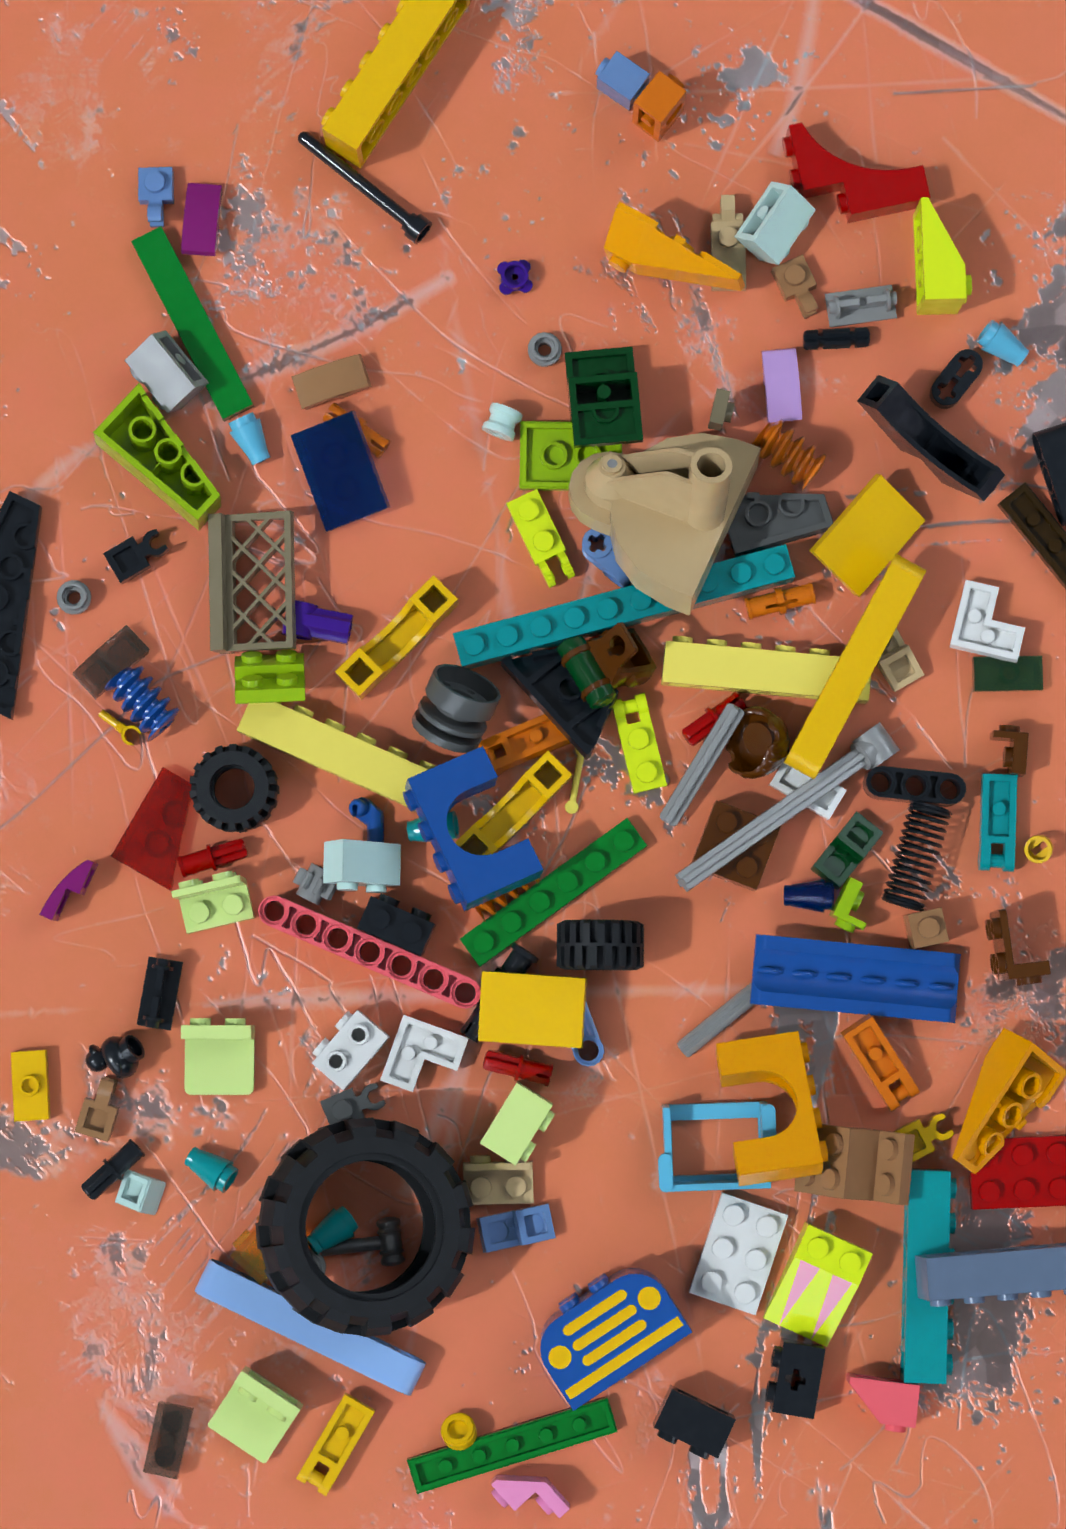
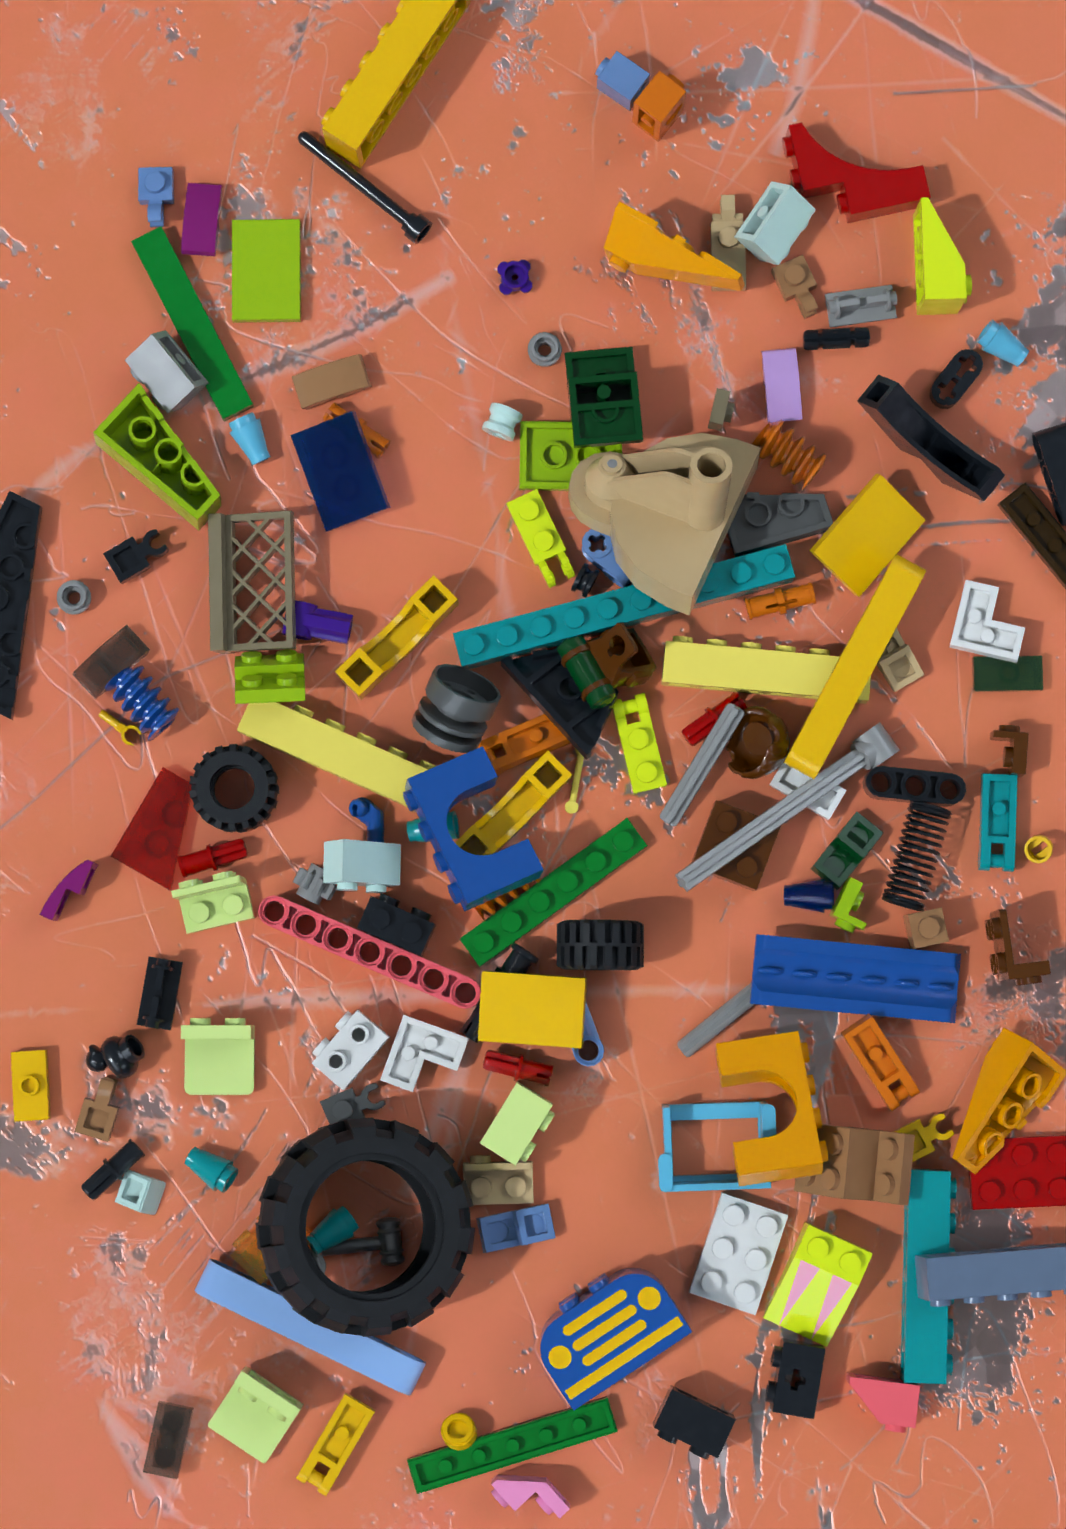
(266, 270): none -> lime tile
(585, 580): none -> black bush

